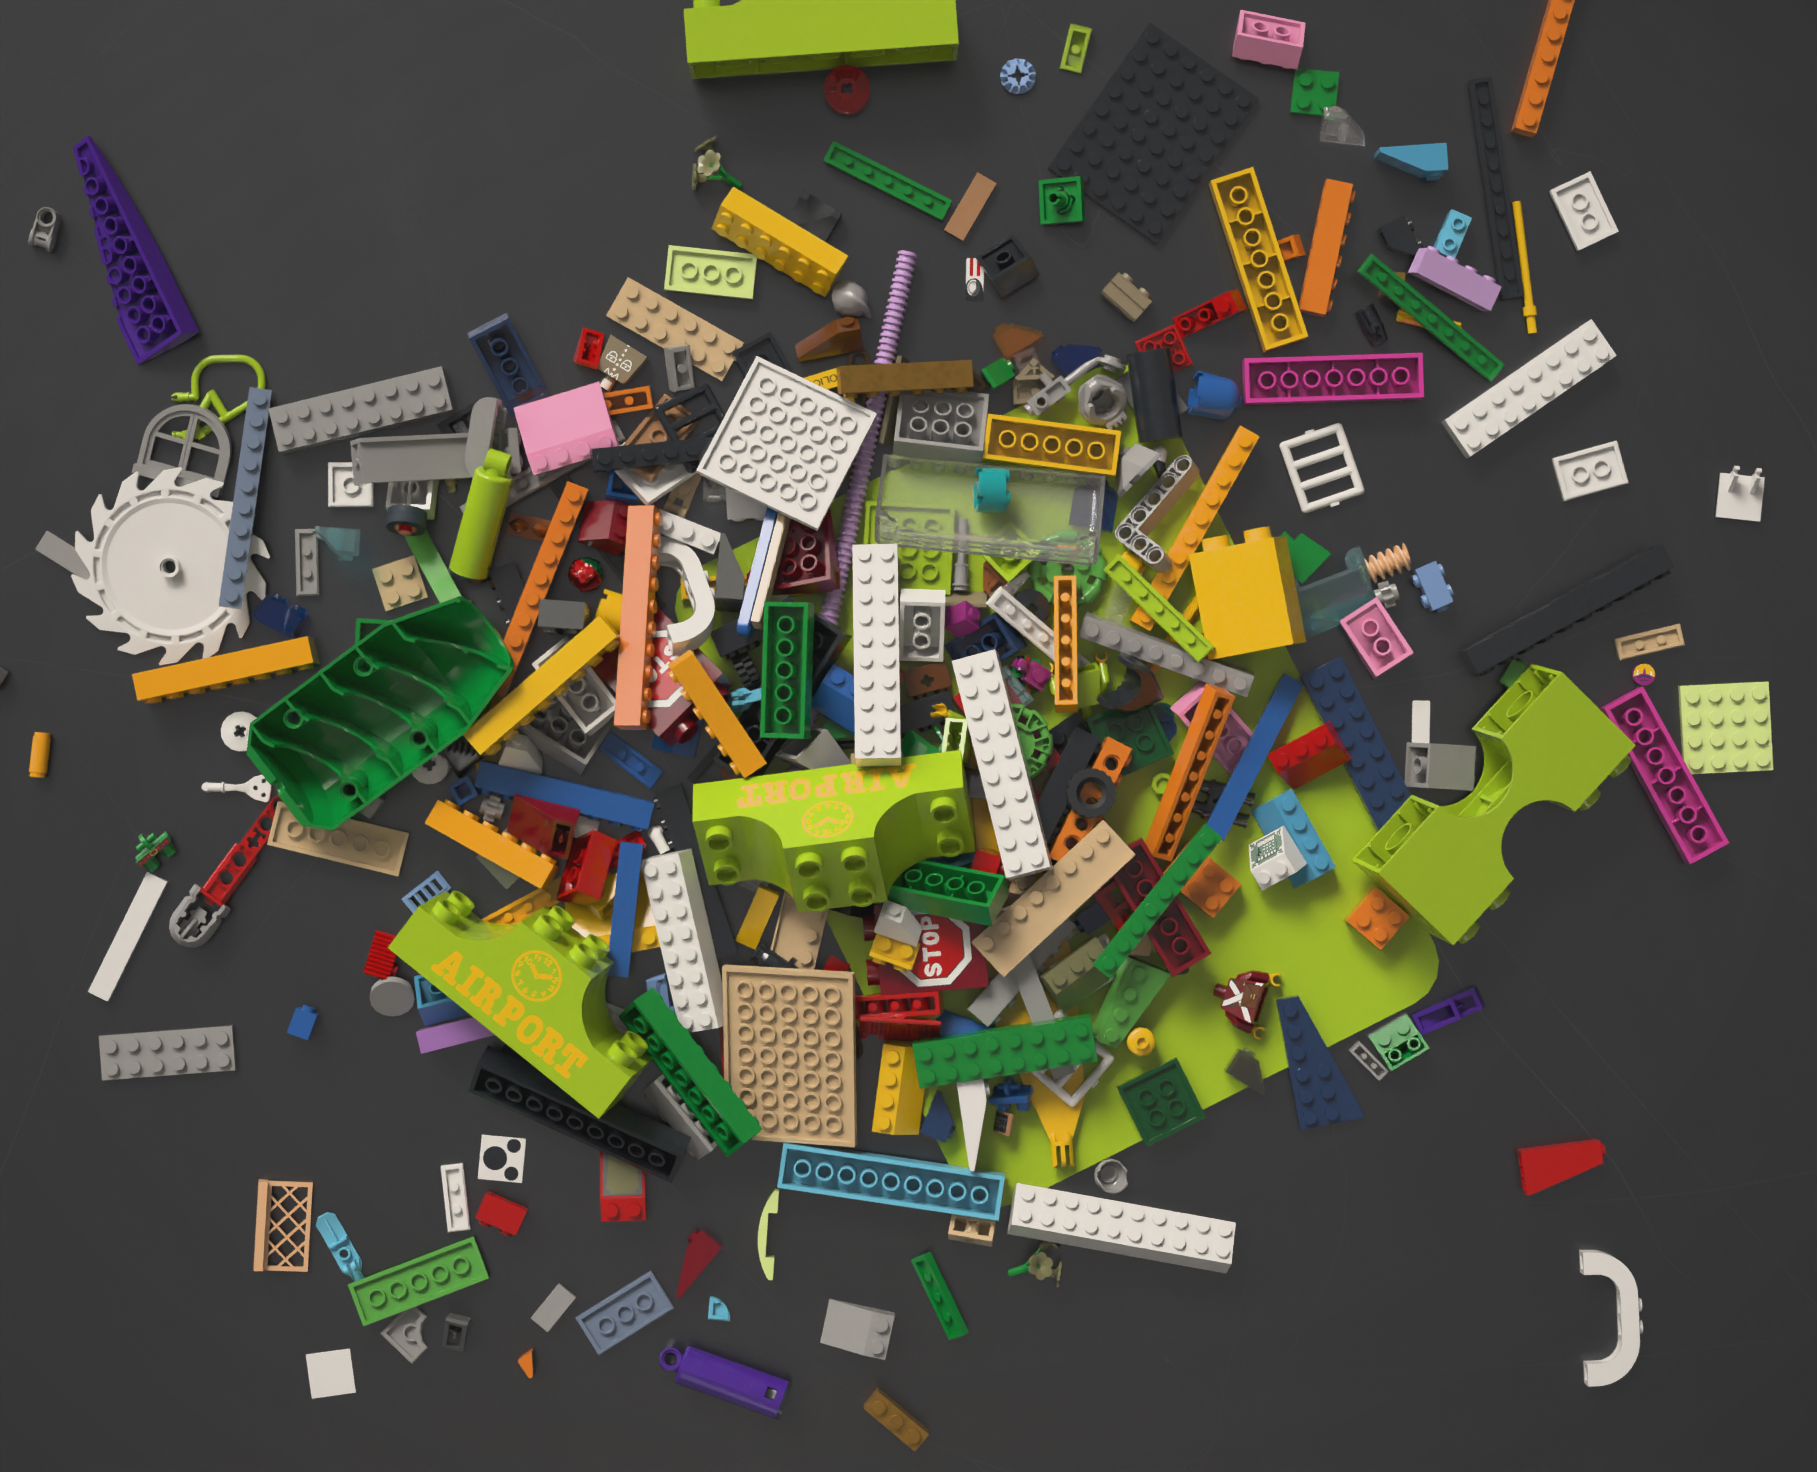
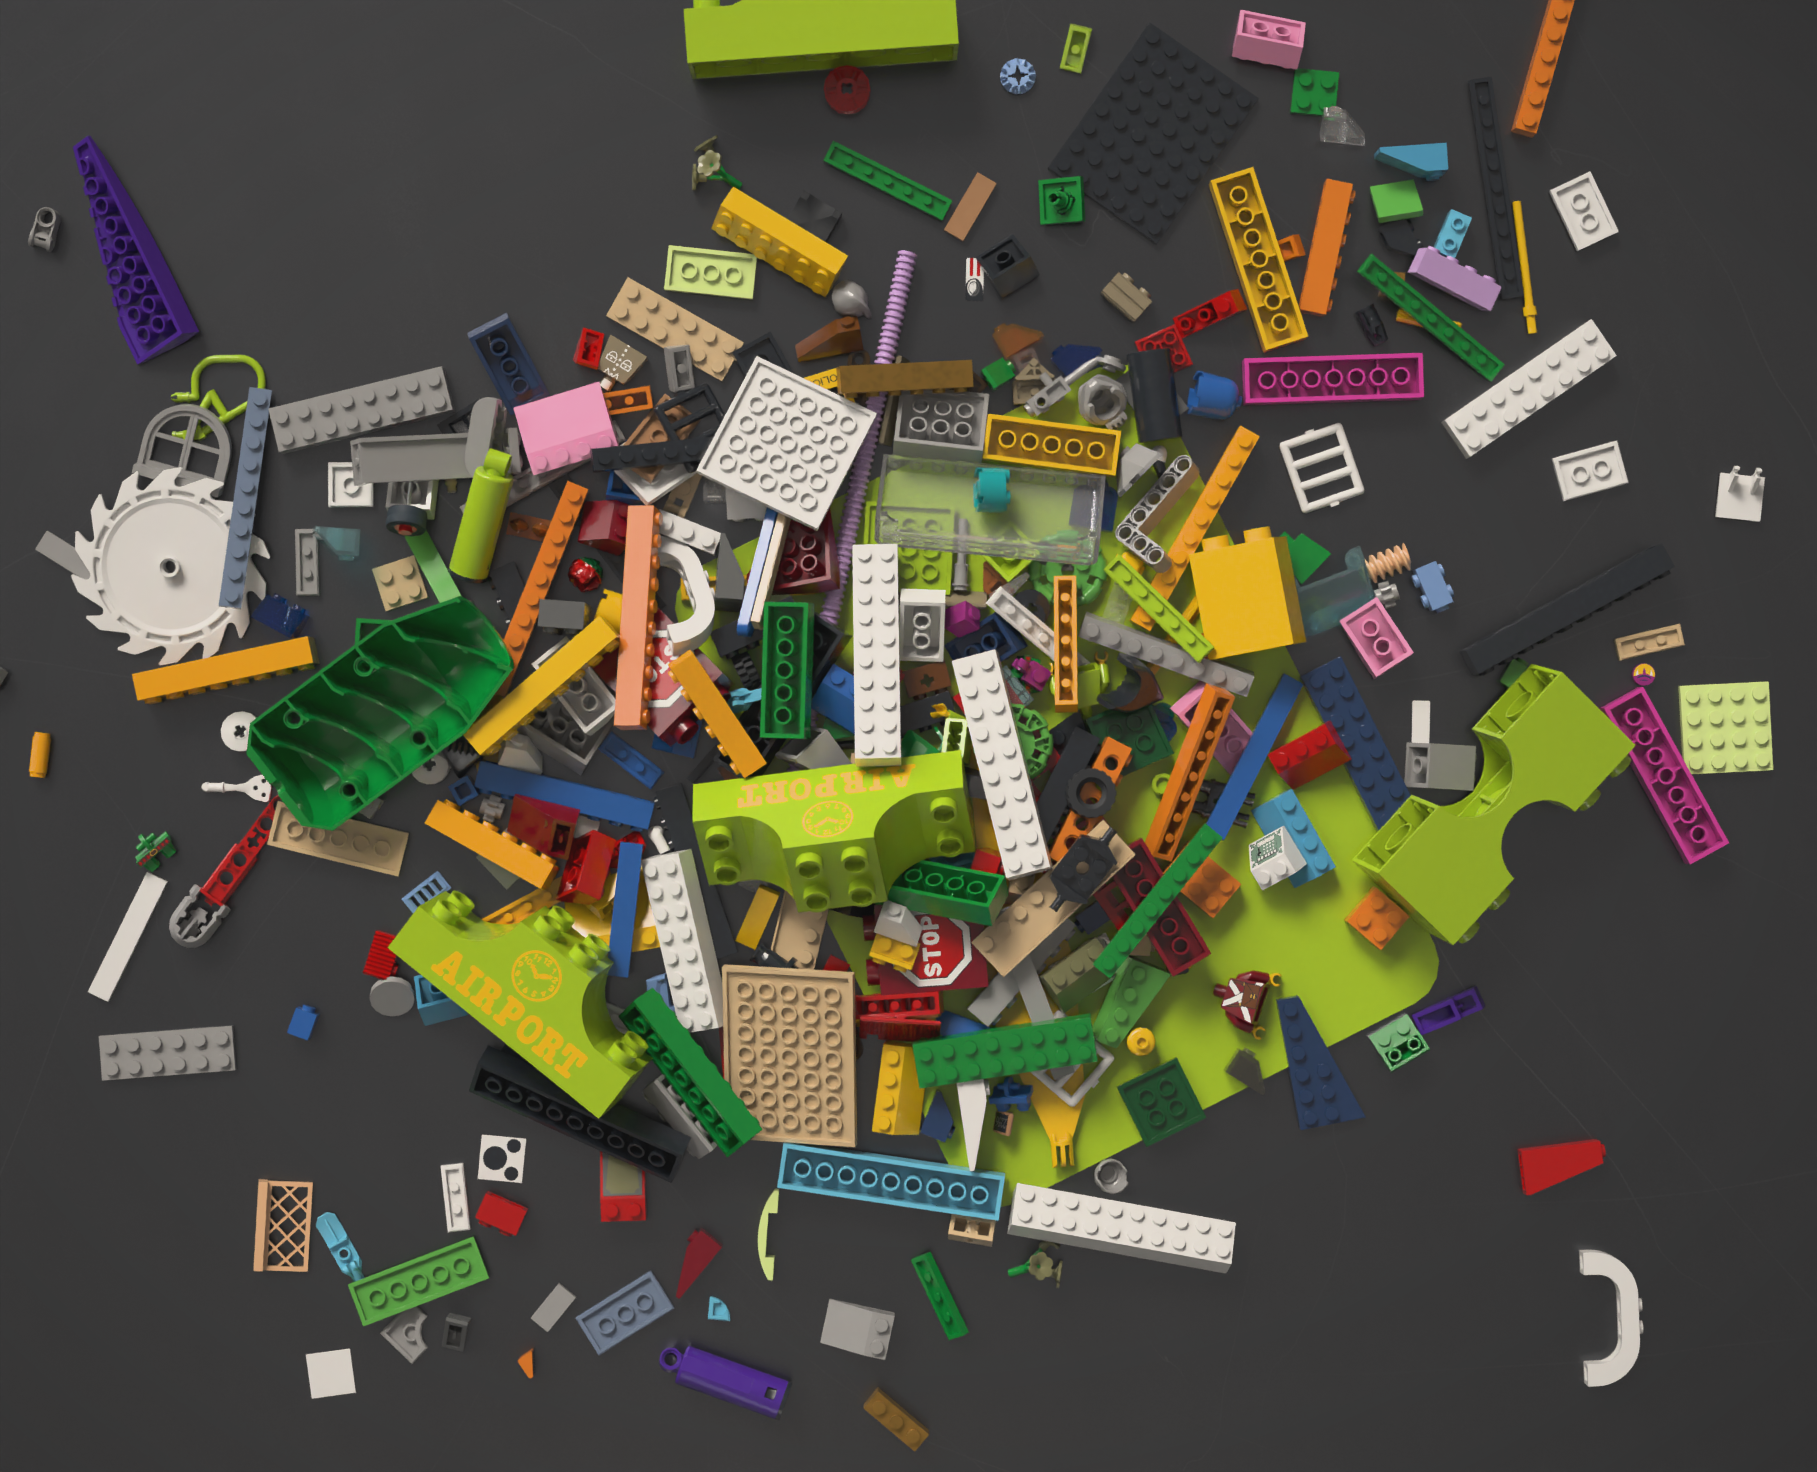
(451, 1034): medium lavender brick -> none
(1079, 886): none -> black plate
(1368, 1060): light grey piece -> none
(1396, 201): none -> bright green tile

